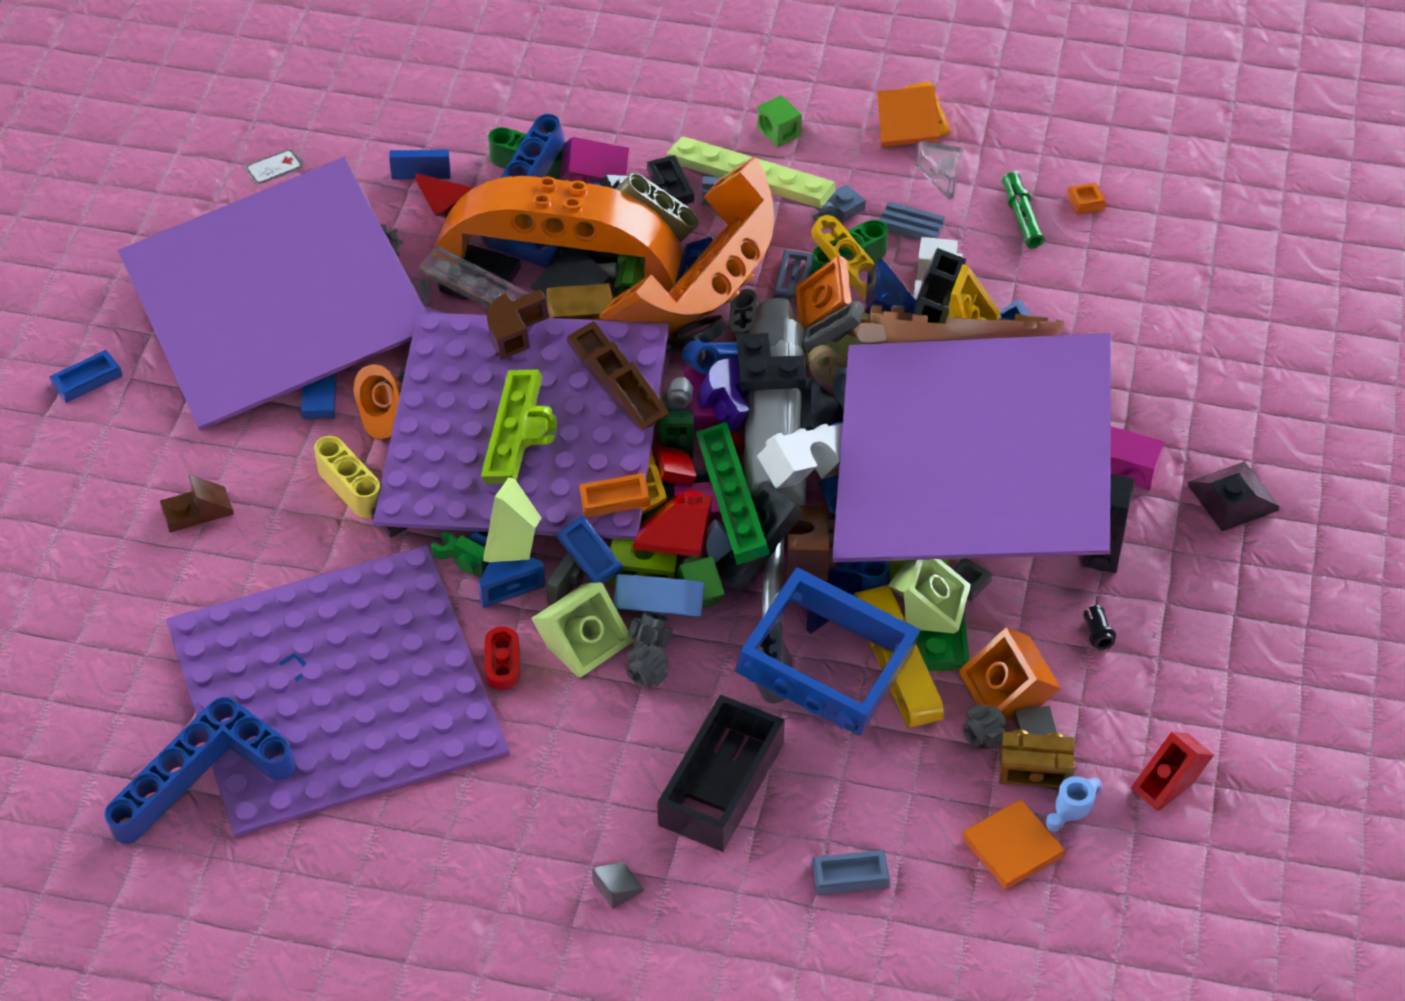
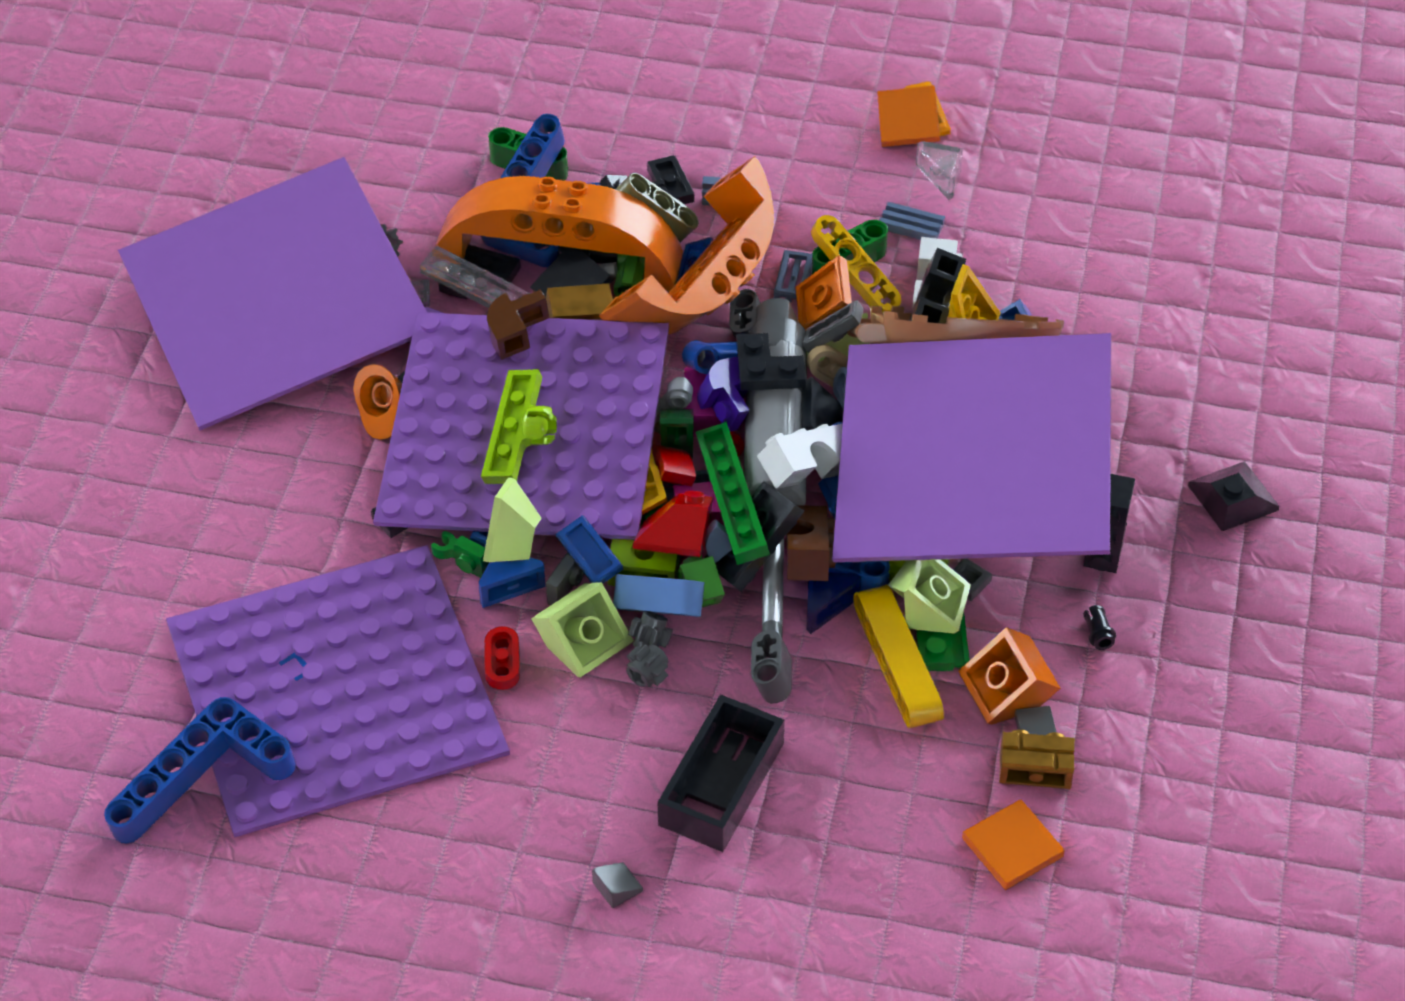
(85, 376): blue tile -> none
(203, 504): reddish brown slope -> none
(273, 166): clear sticker -> none
(319, 398): blue tile -> none
(347, 475): light yellow beam -> none
(431, 163): blue tile -> none
(440, 193): red slope -> none
(592, 160): dark pink brick -> none
(614, 495): orange tile -> none
(617, 376): reddish brown slope -> none
(701, 330): black piece -> none
(779, 121): bright green brick -> none
(781, 180): yellowish green plate -> none
(843, 204): sand blue plate -> none
(847, 612): blue window -> none
(850, 872): sand blue tile -> none
(886, 289): clear blue slope -> none
(984, 726): dark grey gear -> none
(1014, 187): green pin -> none
(1074, 801): light blue piece -> none
(1086, 198): orange tile -> none
(1135, 456): dark pink brick -> none
(1172, 769): red slope -> none

